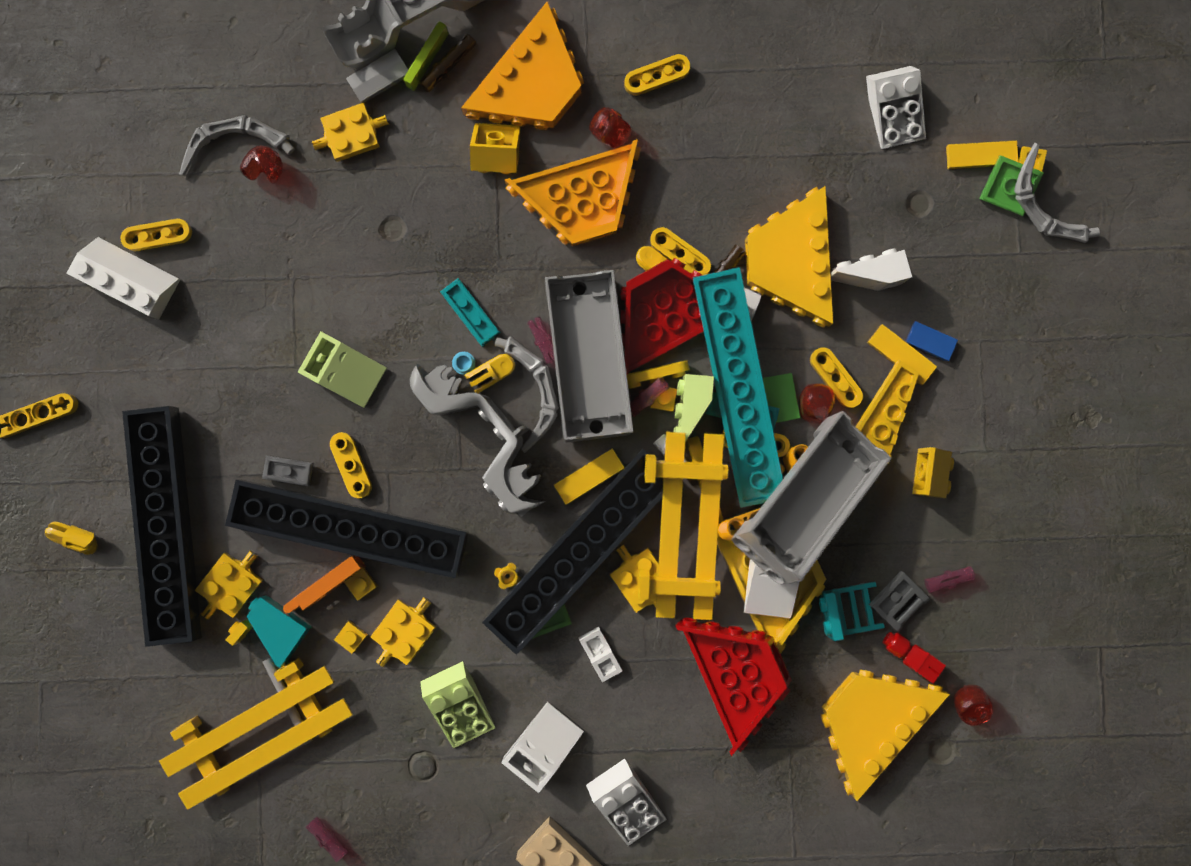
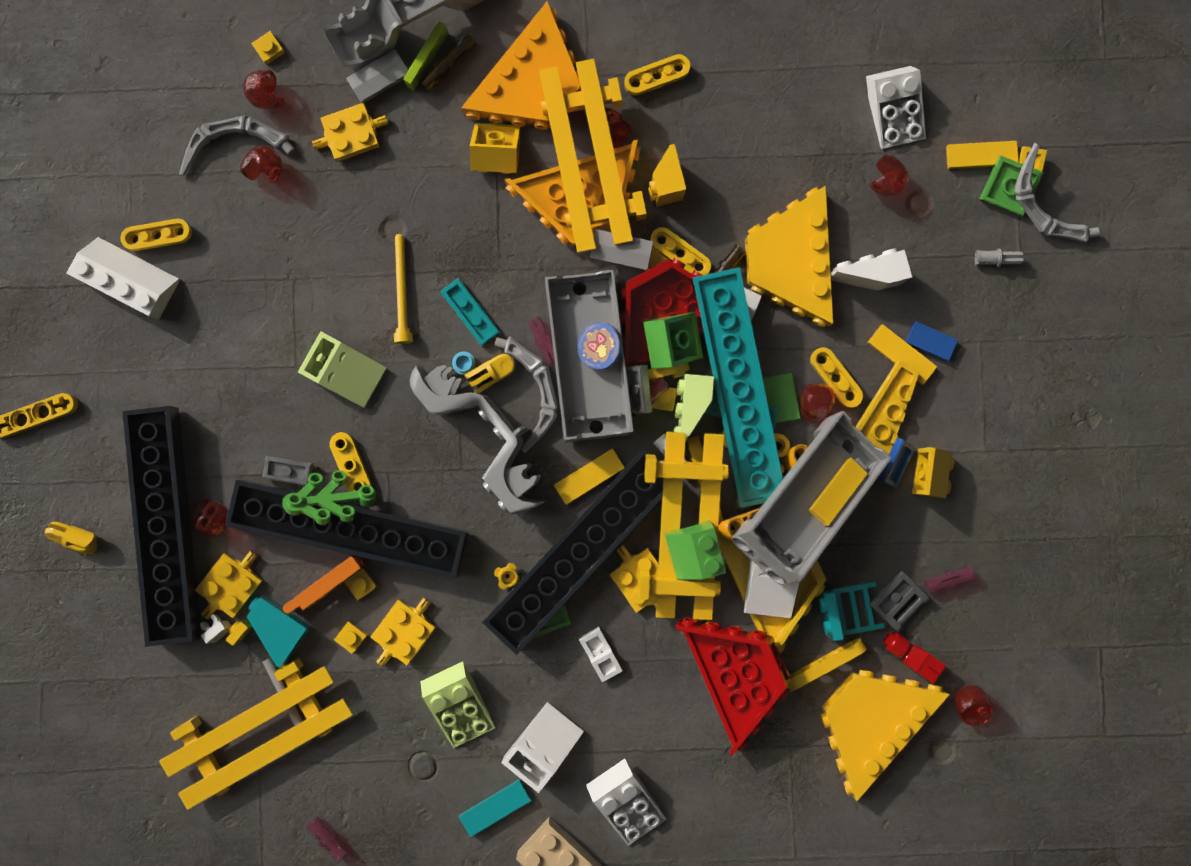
(210, 517): none -> clear red helmet
(216, 631): none -> white tile
(260, 89): none -> clear red helmet
(268, 47): none -> yellow plate
(300, 502): none -> bright green plant
(403, 333): none -> yellow piece
(494, 807): none -> teal tile
(592, 99): none -> yellow fence
(600, 345): none -> tile
(631, 254): none -> light grey piece
(638, 388): none -> flat silver plate
(667, 180): none -> yellow slope
(673, 340): none -> bright green slope
(695, 552): none -> bright green slope
(826, 663): none -> yellow beam
(837, 492): none -> yellow tile
(893, 179): none -> clear red helmet
(900, 457): none -> blue tile
(998, 257): none -> light grey axle

